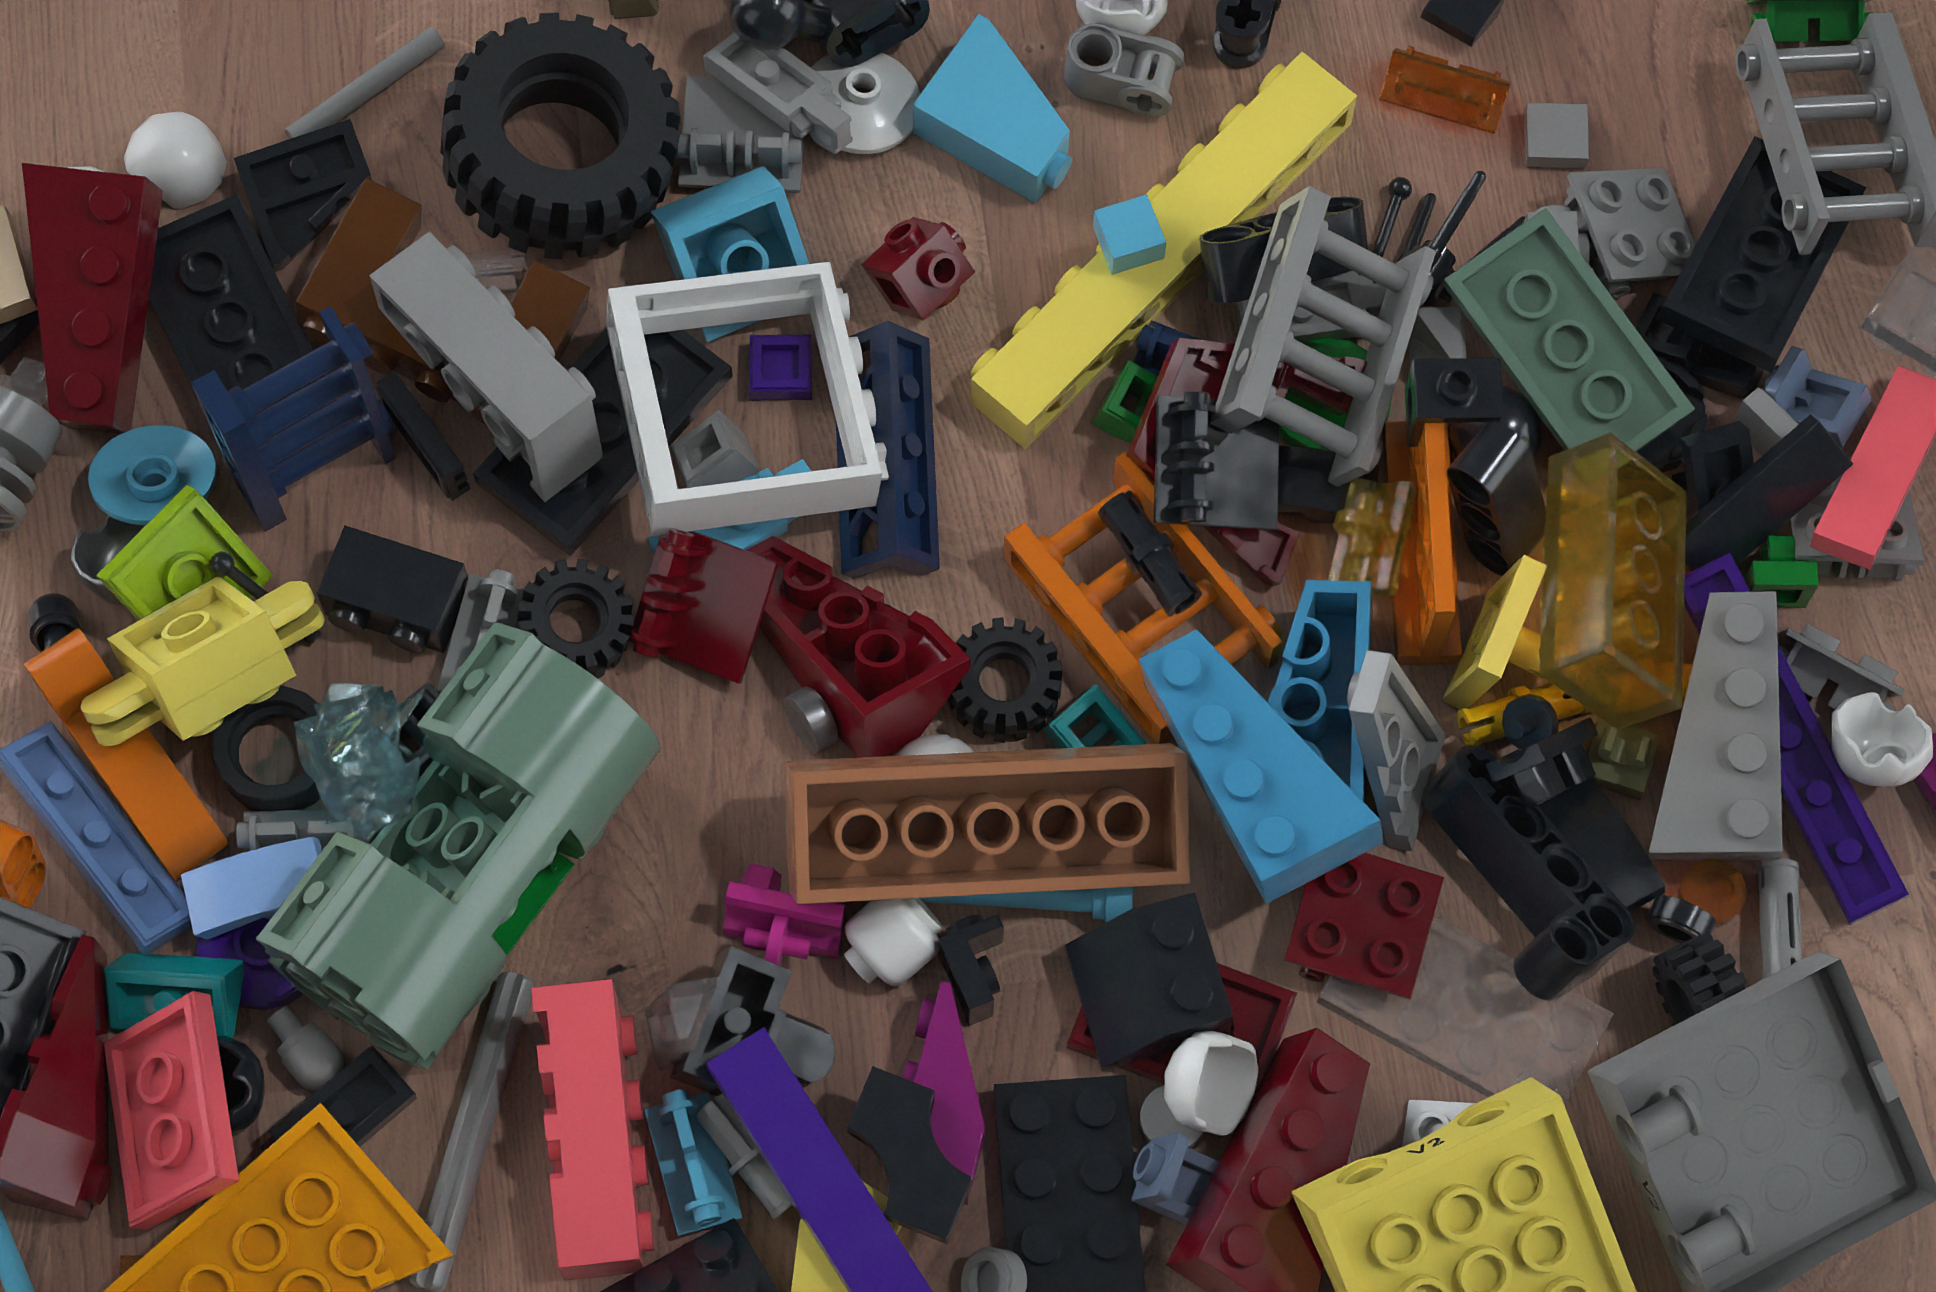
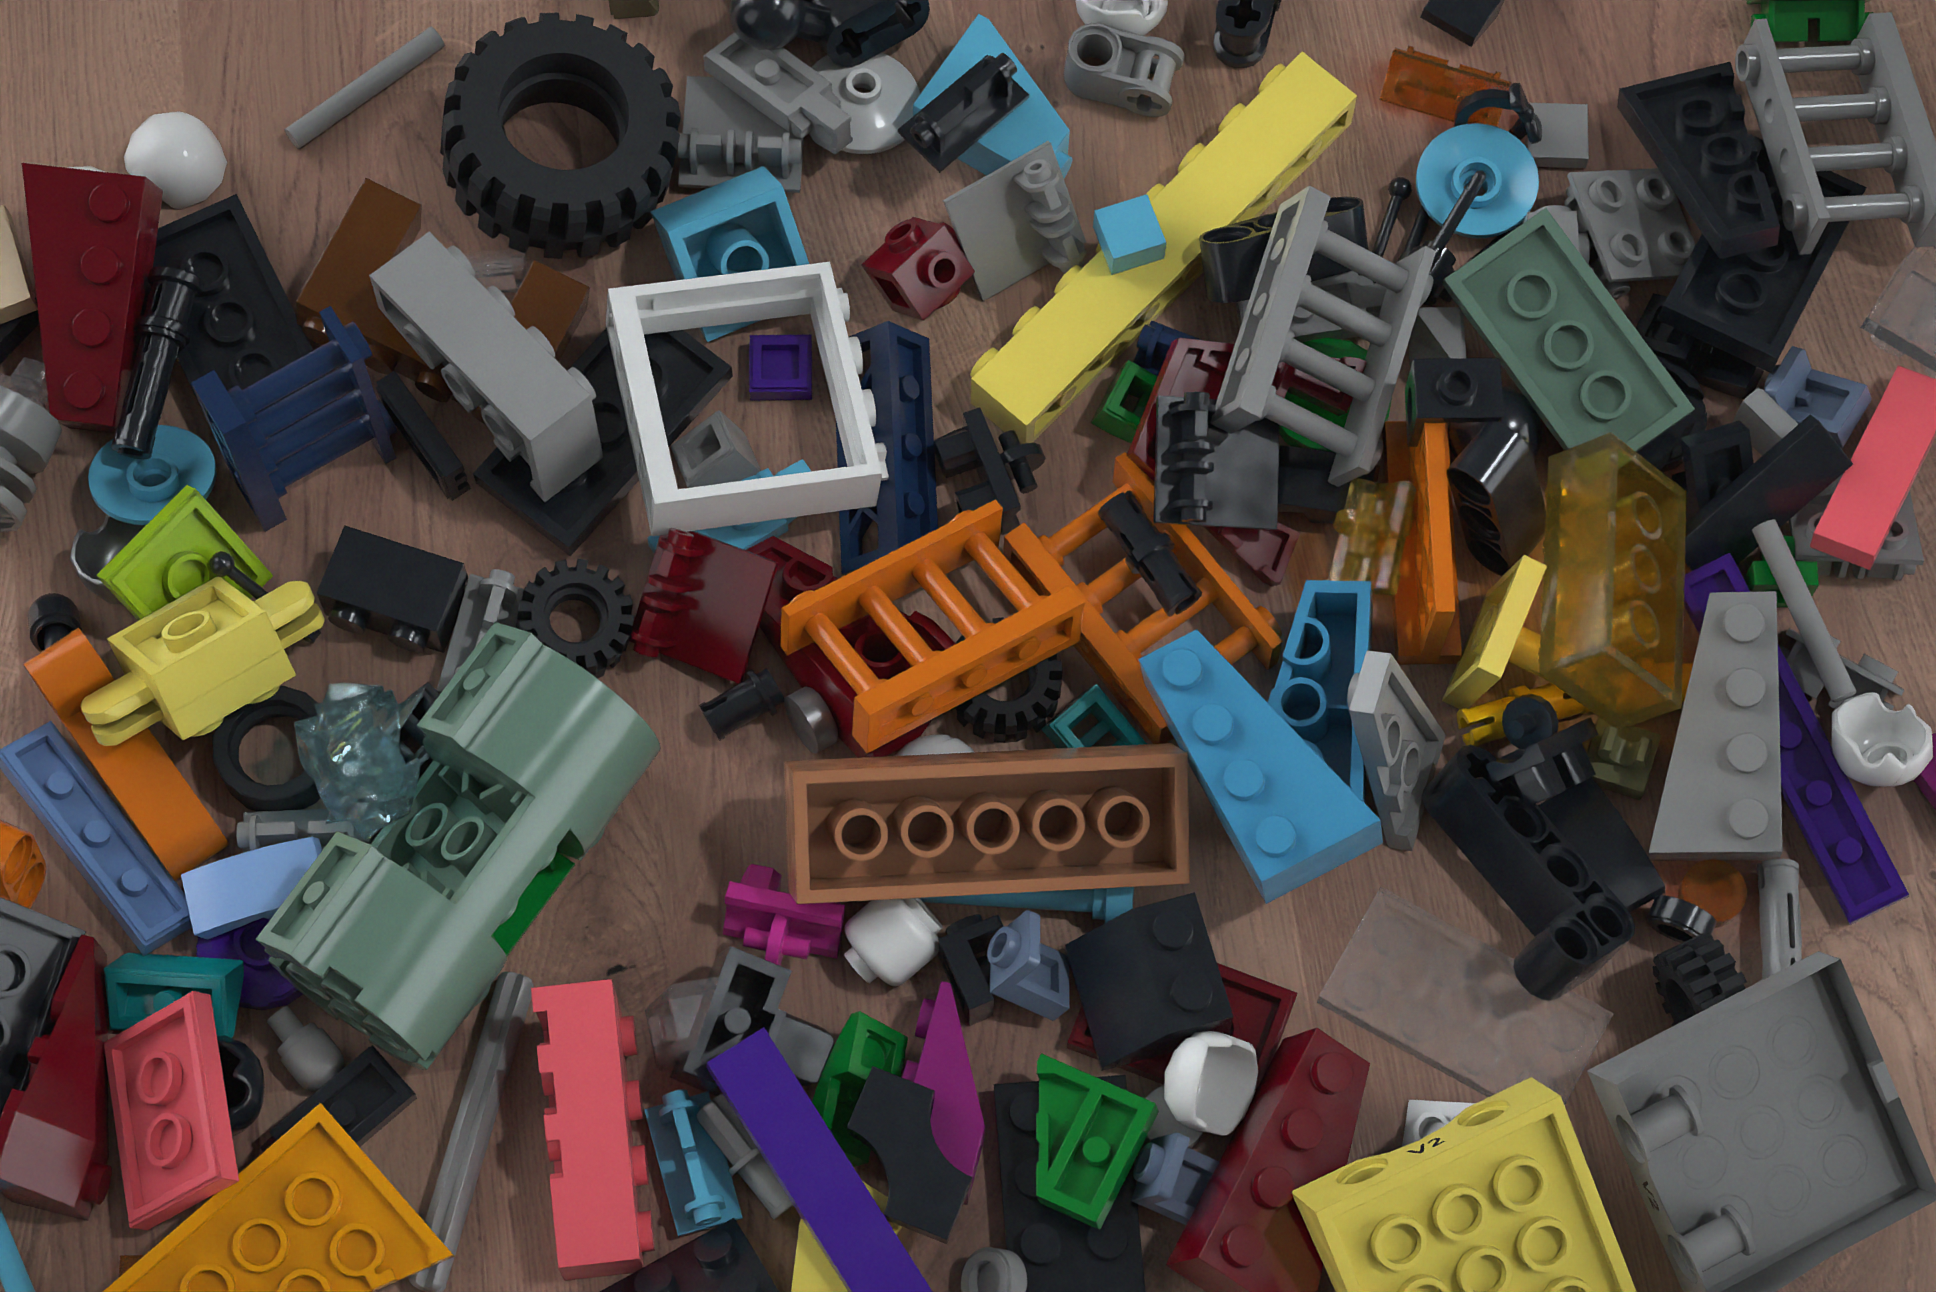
(161, 336): none -> black pin
(302, 186): black wing -> none
(743, 703): none -> black pin
(859, 1047): none -> green slope
(937, 678): none -> orange fence
(965, 111): none -> black hinge
(975, 448): none -> black hips
(1017, 222): none -> light grey hinge
(1028, 970): none -> sand blue bracket
(1085, 1140): none -> green wing
(1365, 924): dark red hinge -> none
(1452, 162): none -> medium azure dish
(1514, 100): none -> black piece
(1703, 150): none -> black wing
(1804, 611): none -> light grey bar

